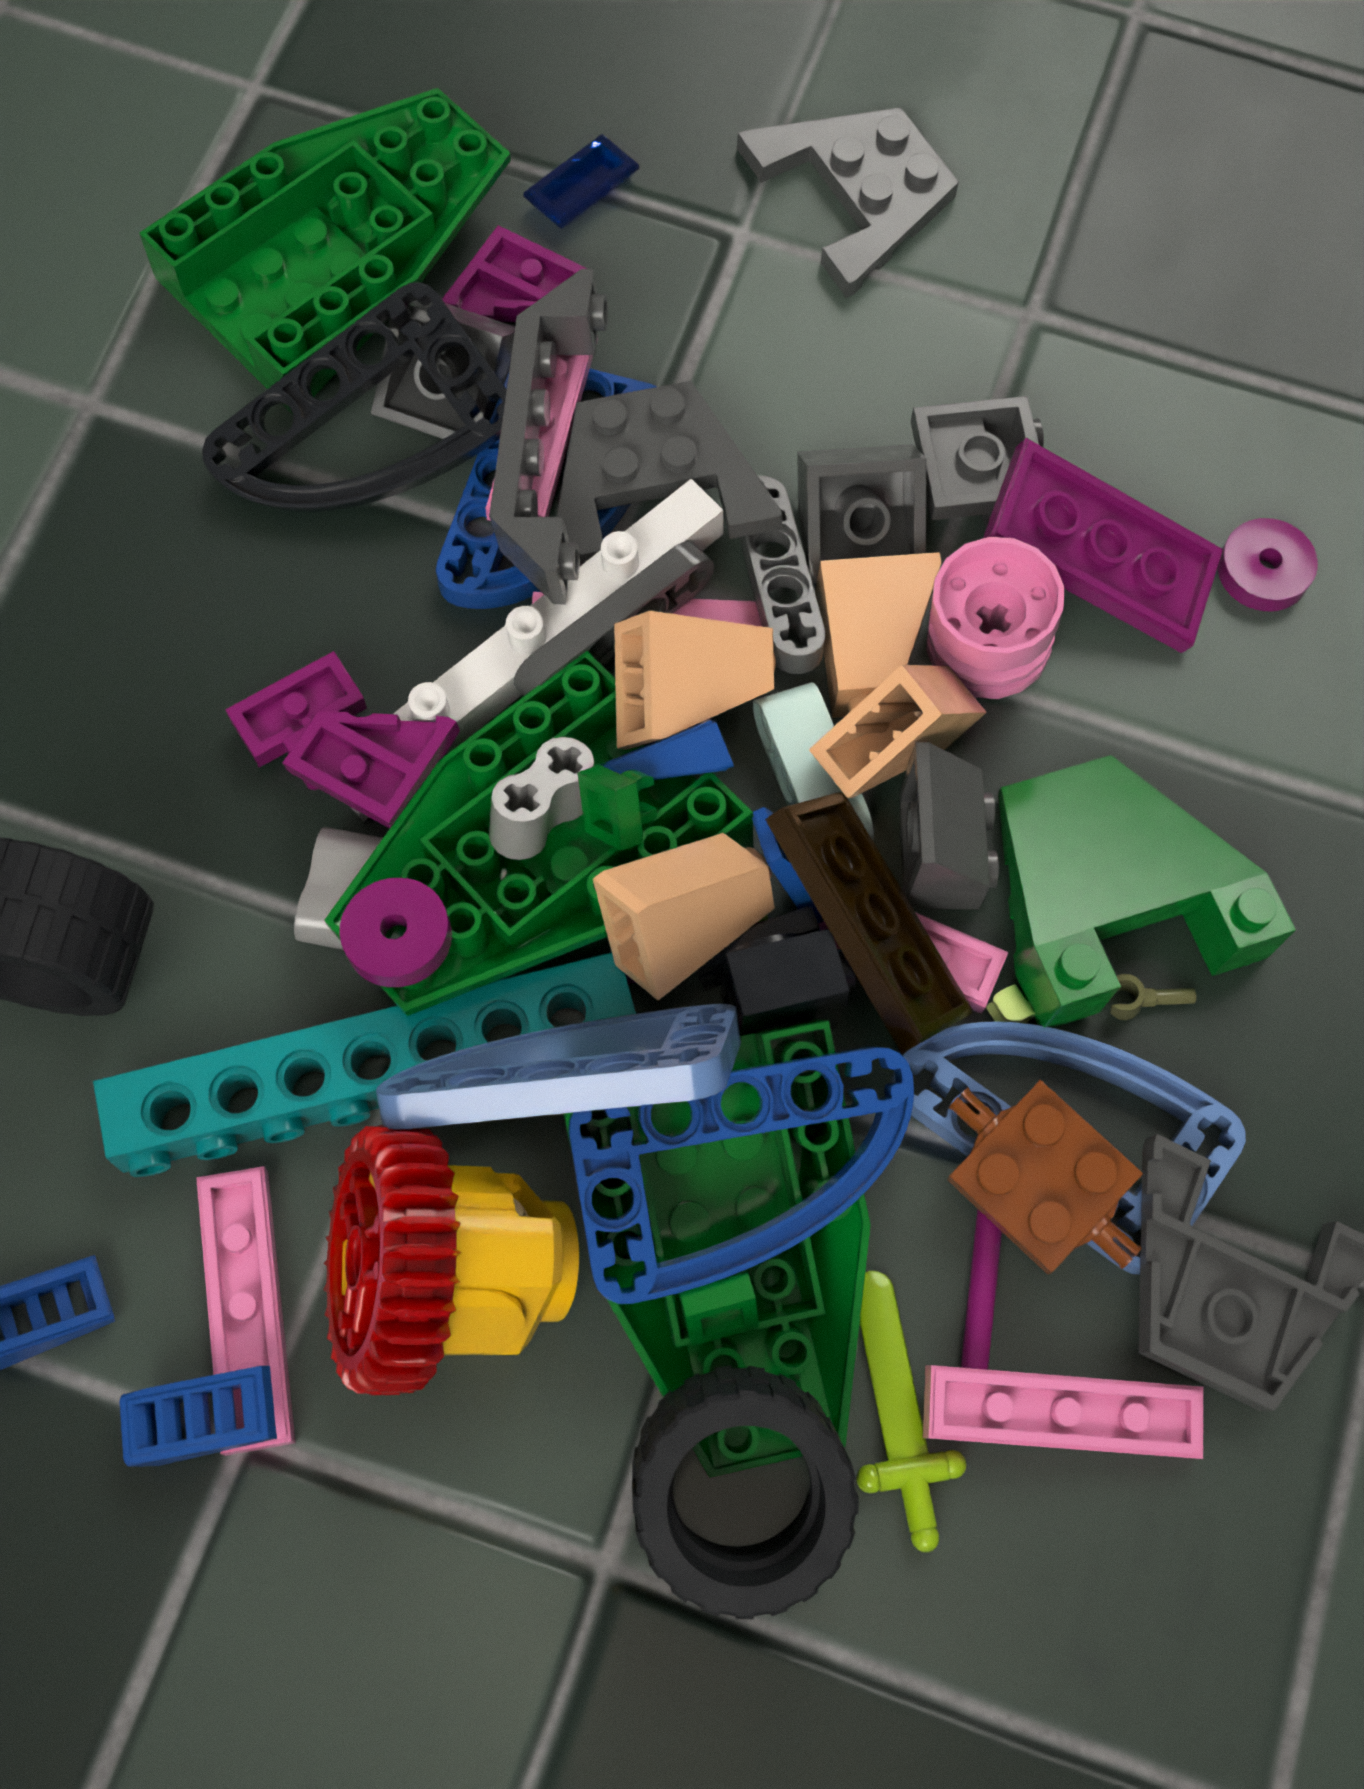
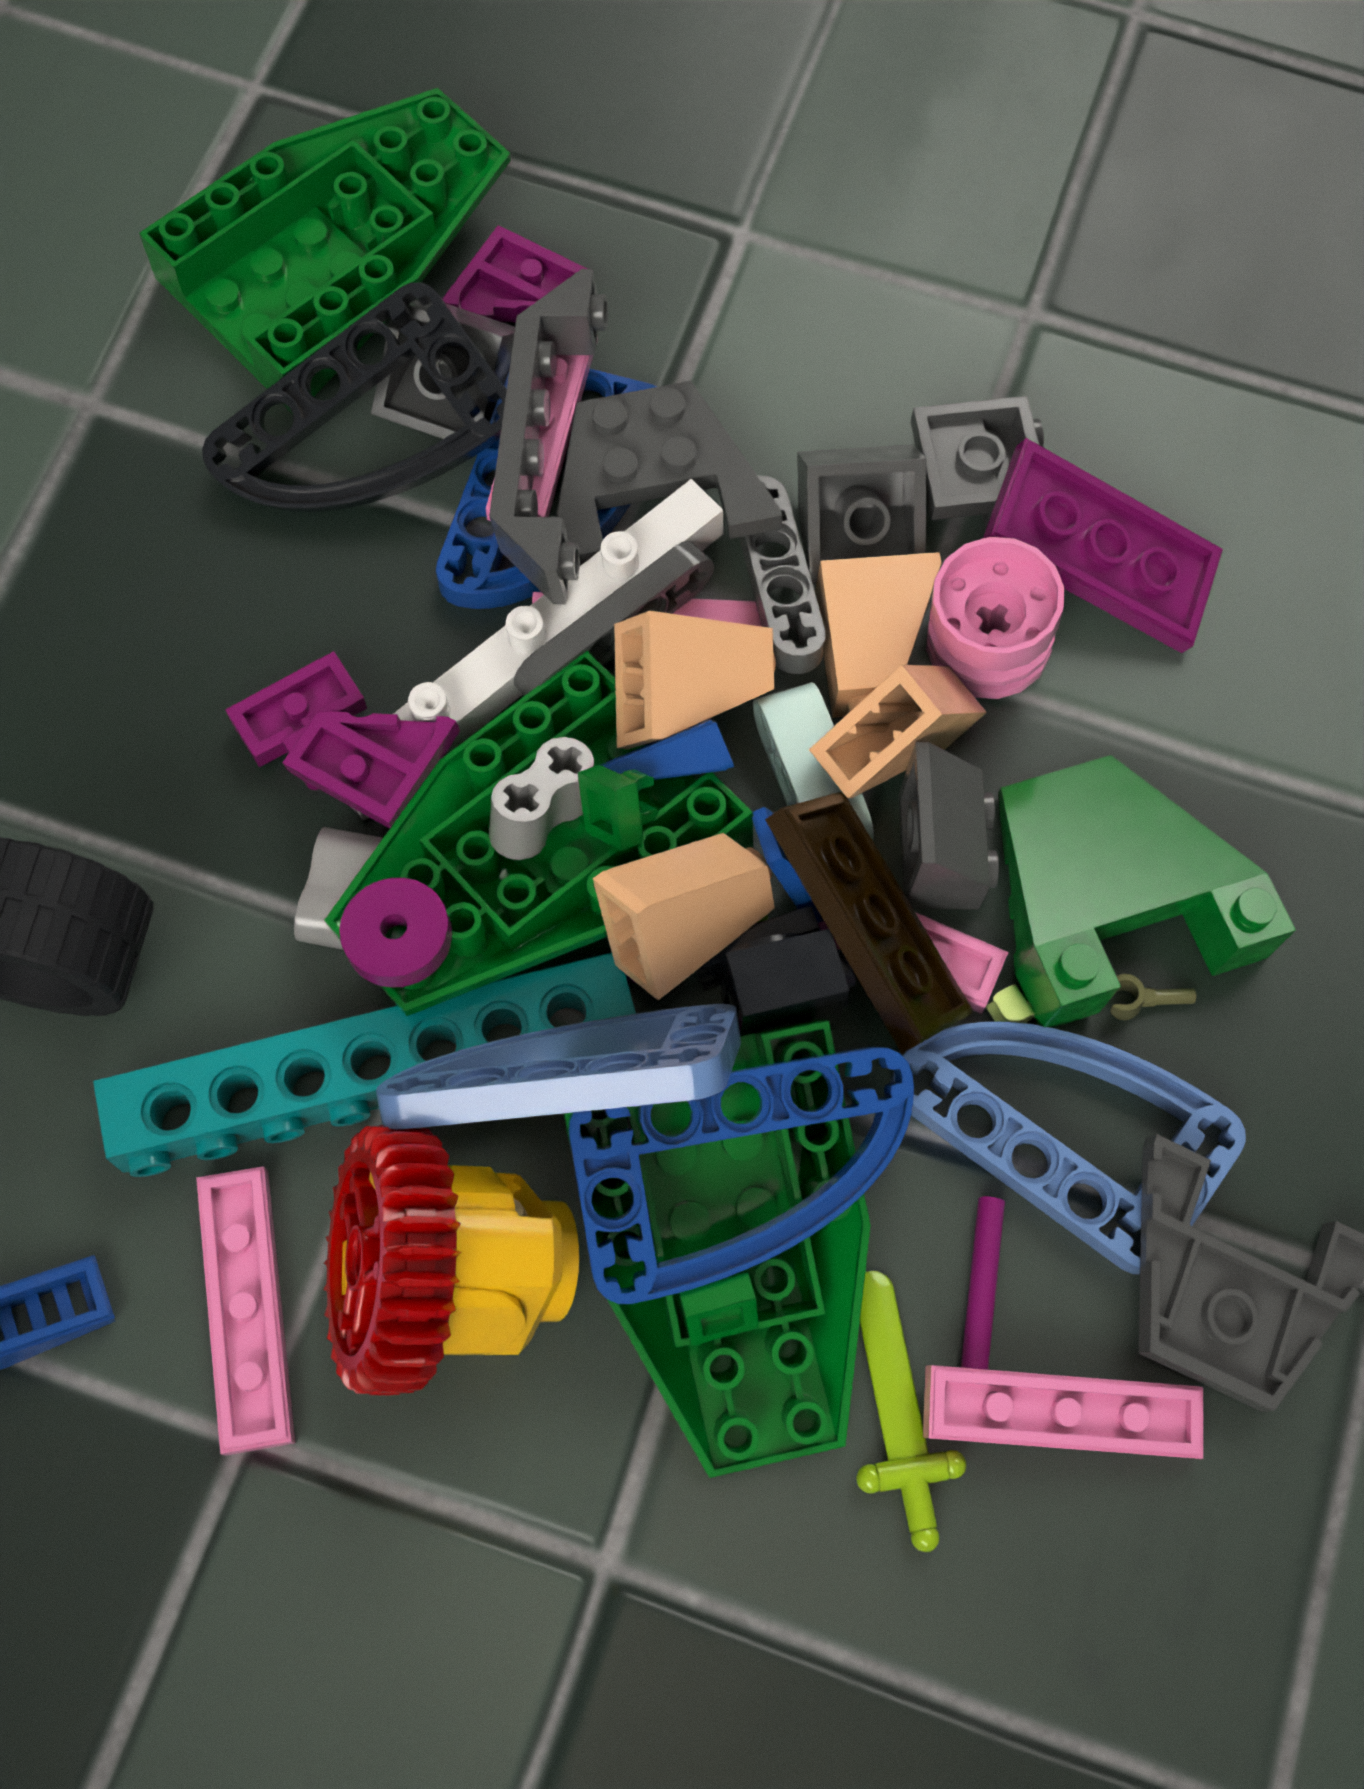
(153, 1417): blue slope -> none
(581, 181): clear blue tile -> none
(757, 1576): black tyre -> none
(875, 169): wing -> none
(1045, 1177): dark orange plate -> none
(1274, 542): piece -> none

